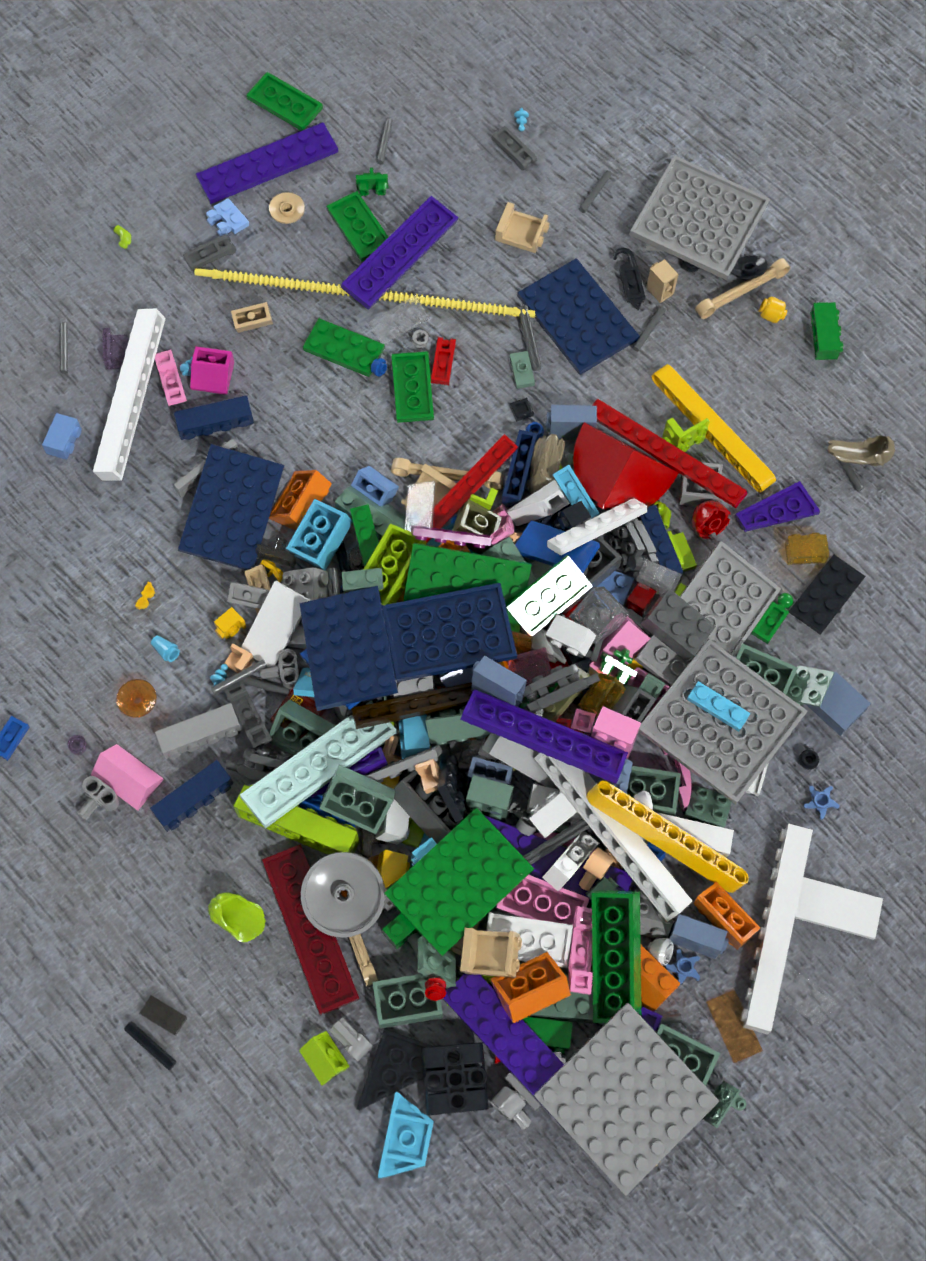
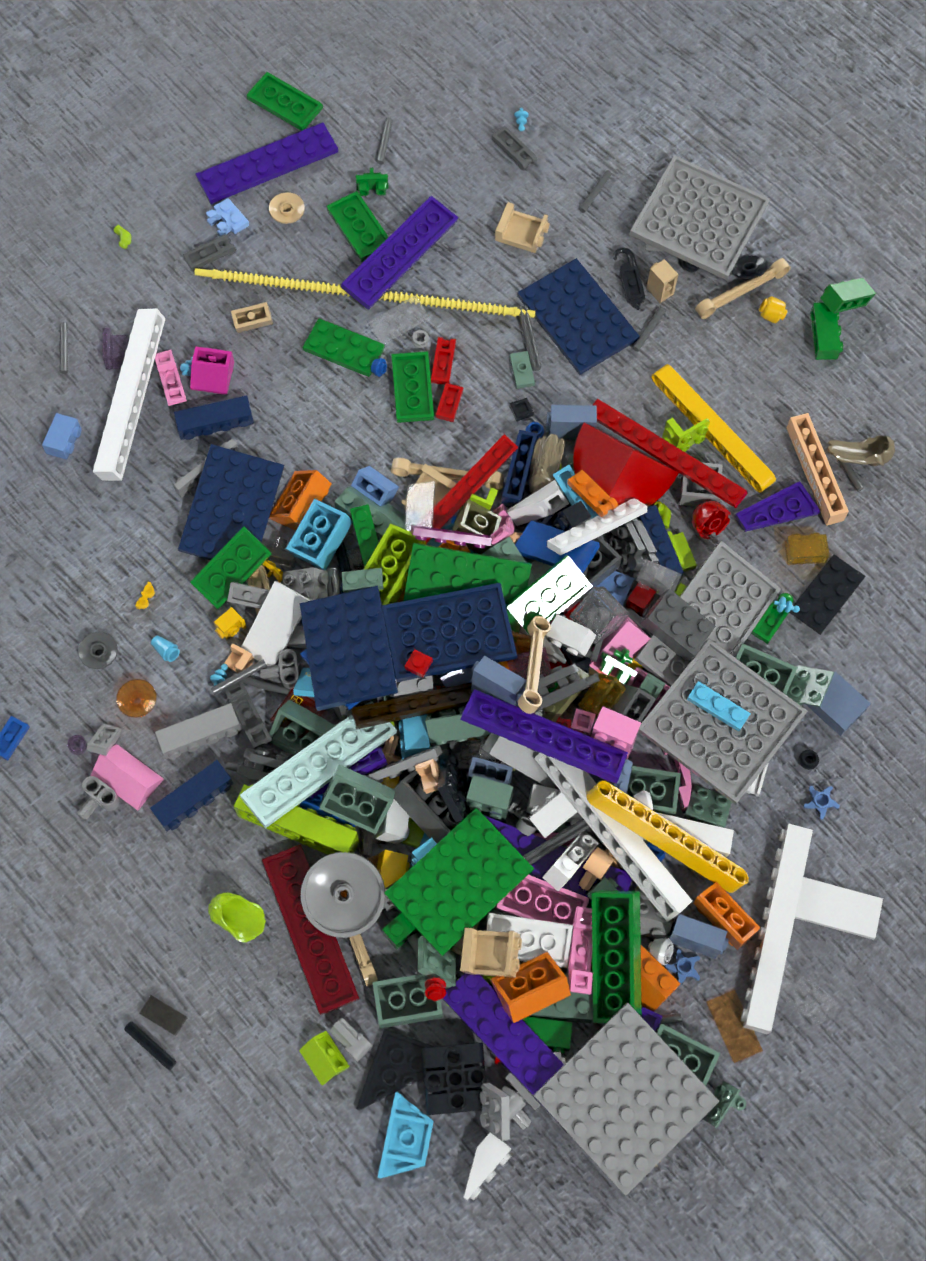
(97, 642): none -> dark grey dish
(104, 739): none -> light grey plate
(233, 563): none -> green plate
(418, 663): none -> red plate
(449, 402): none -> red plate
(487, 1157): none -> white slope
(495, 1111): none -> light grey plate
(534, 665): none -> tan piece
(592, 493): none -> orange plate
(787, 606): none -> medium azure hair
(817, 469): none -> light nougat brick
(847, 295): none -> green brick

